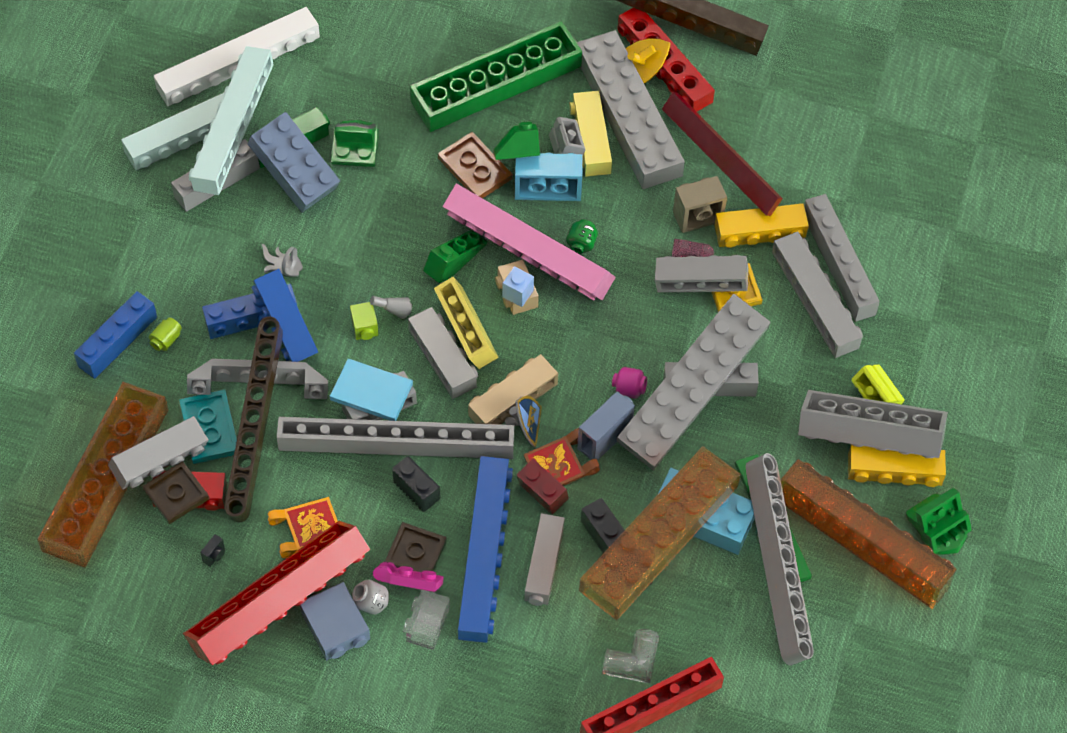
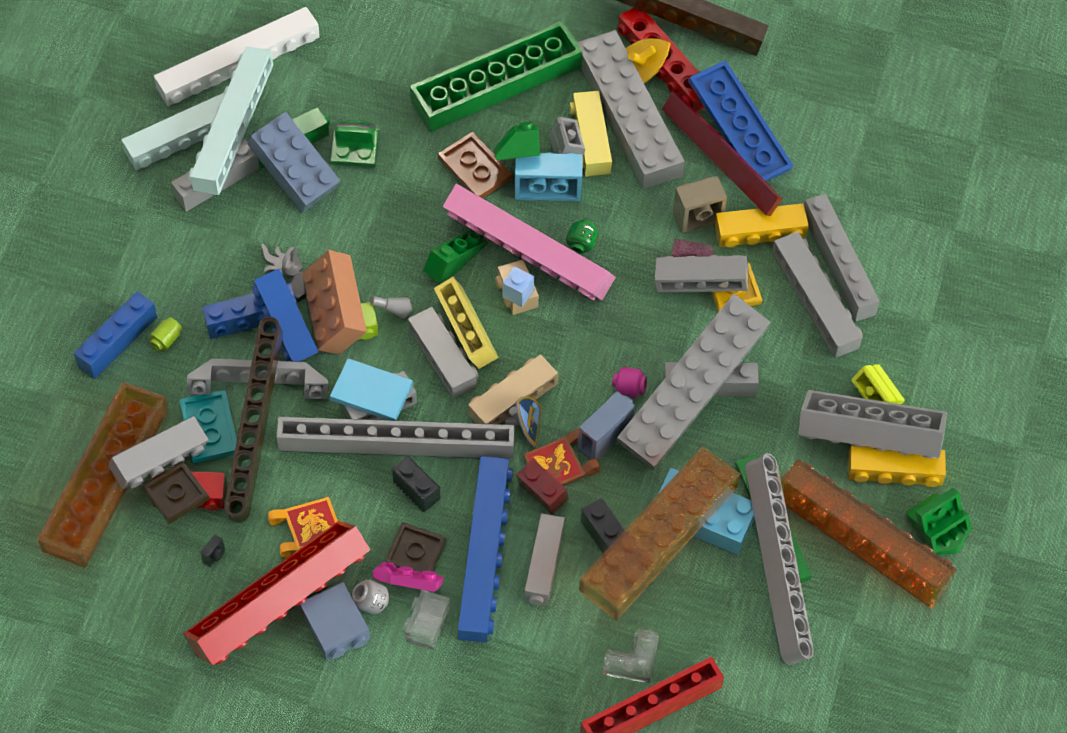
(298, 286): none -> black tile
(334, 302): none -> nougat brick
(740, 120): none -> blue plate

